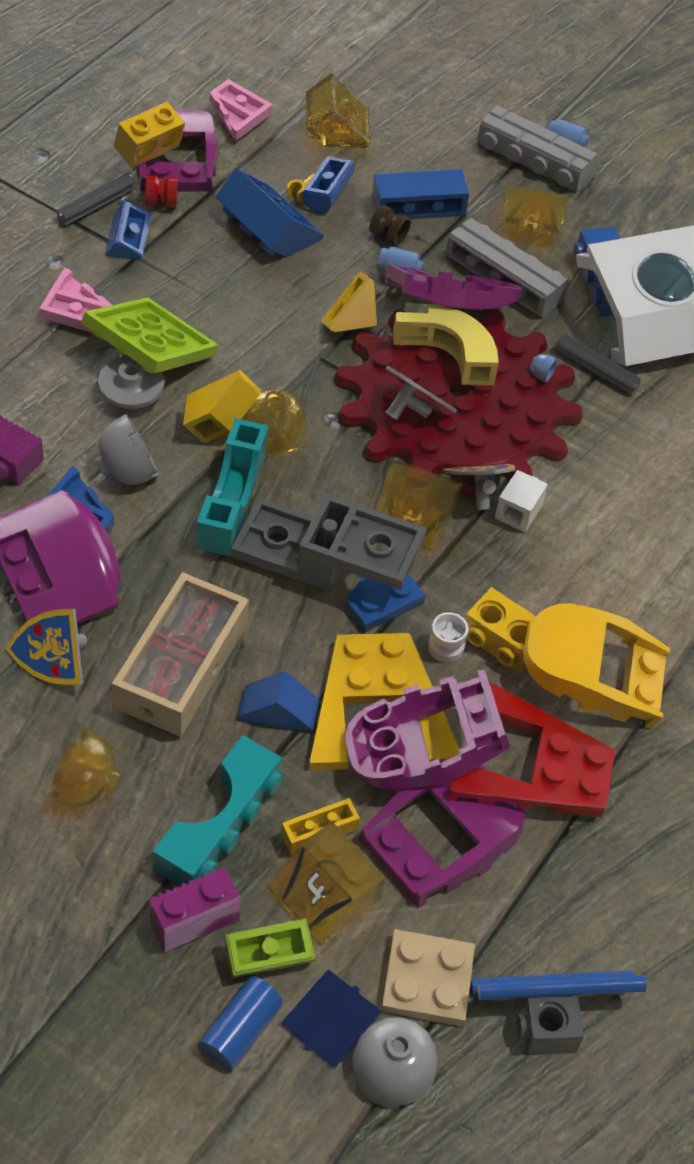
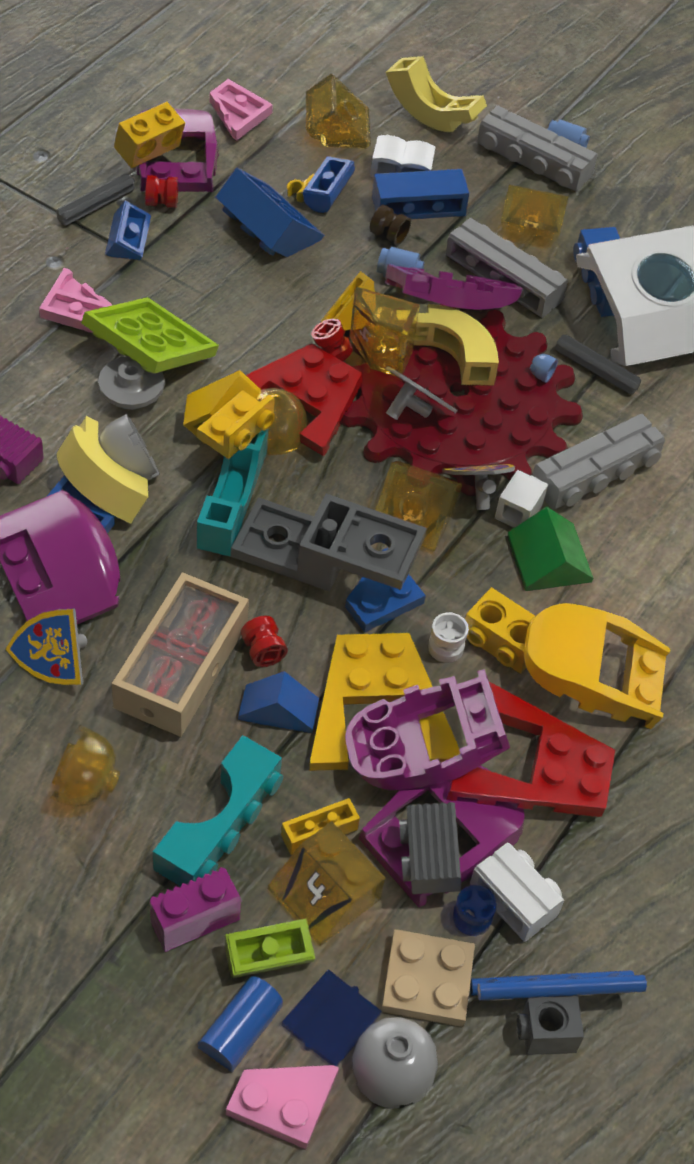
(98, 475): none -> light yellow arch
(237, 423): none -> yellow bracket
(262, 637): none -> red wheel
(283, 1100): none -> bright pink wing
(320, 383): none -> red wing
(331, 338): none -> red wheel
(383, 329): none -> clear yellow slope
(398, 156): none -> white brick
(426, 101): none -> light yellow arch
(432, 848): none -> dark grey brick
(481, 903): none -> clear blue wheel
(521, 893): none -> white brick
(548, 552): none -> green slope
(599, 461): none -> light grey brick

